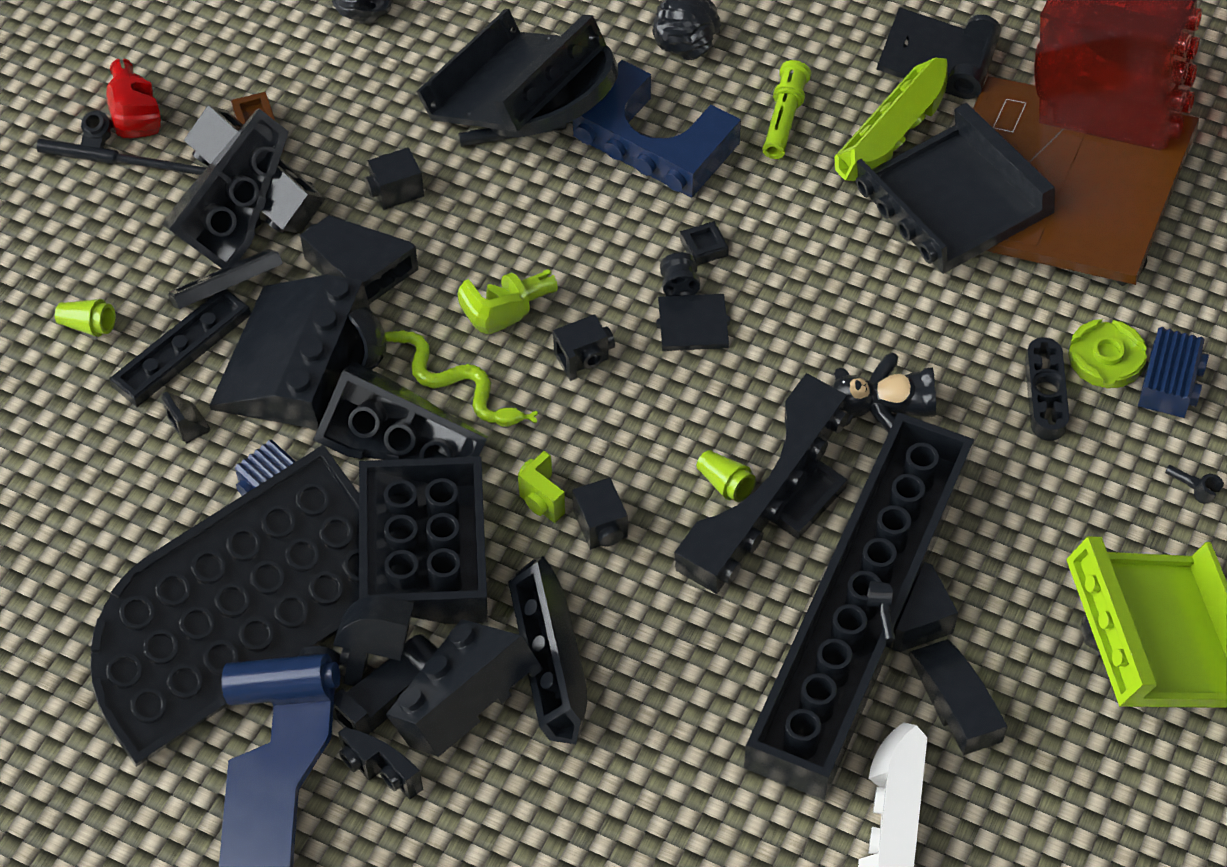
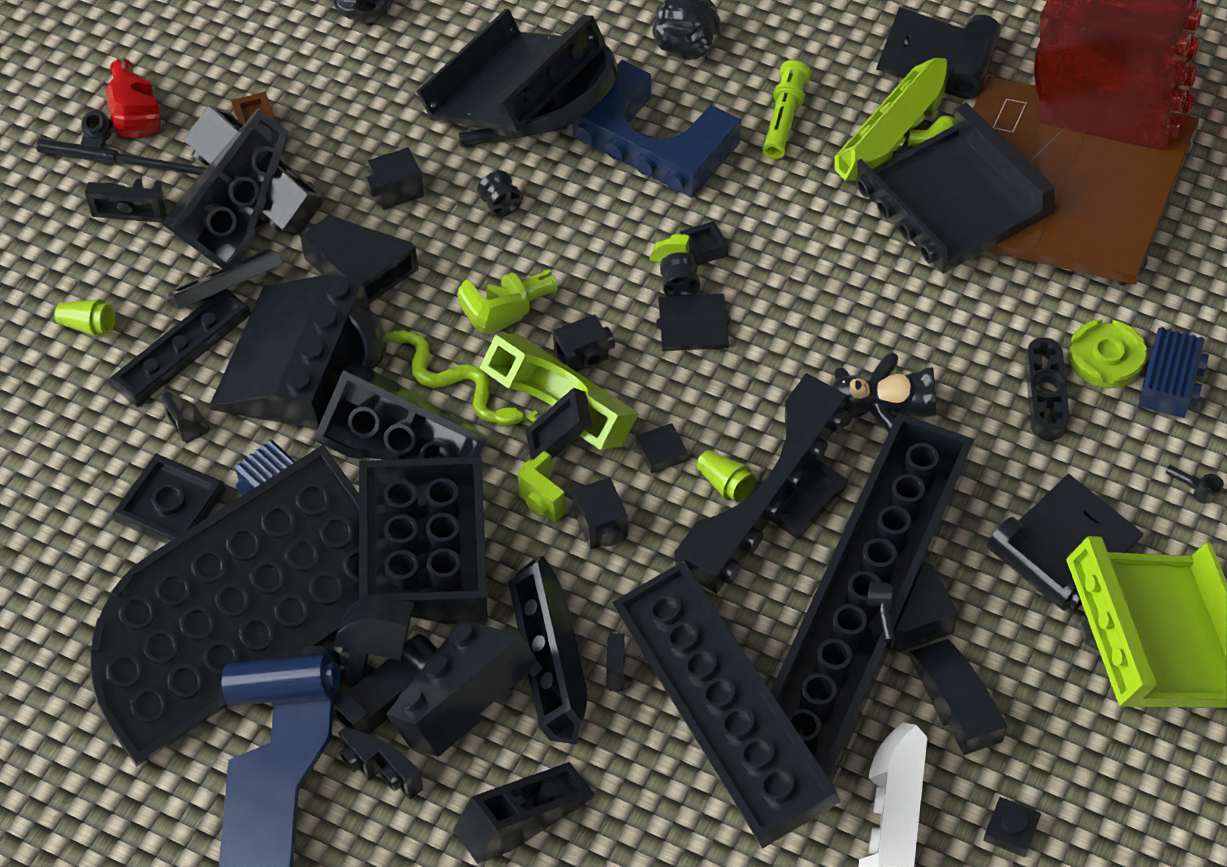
(126, 203): none -> black plate
(168, 499): none -> black plate
(499, 193): none -> black wheel
(519, 810): none -> black slope
(533, 371): none -> lime arch
(559, 424): none -> black tile
(615, 662): none -> black tile
(661, 448): none -> black tile
(676, 244): none -> lime tile
(726, 705): none -> black plate
(916, 137): none -> lime arm
(1012, 827): none -> black plate
(1052, 531): none -> black door

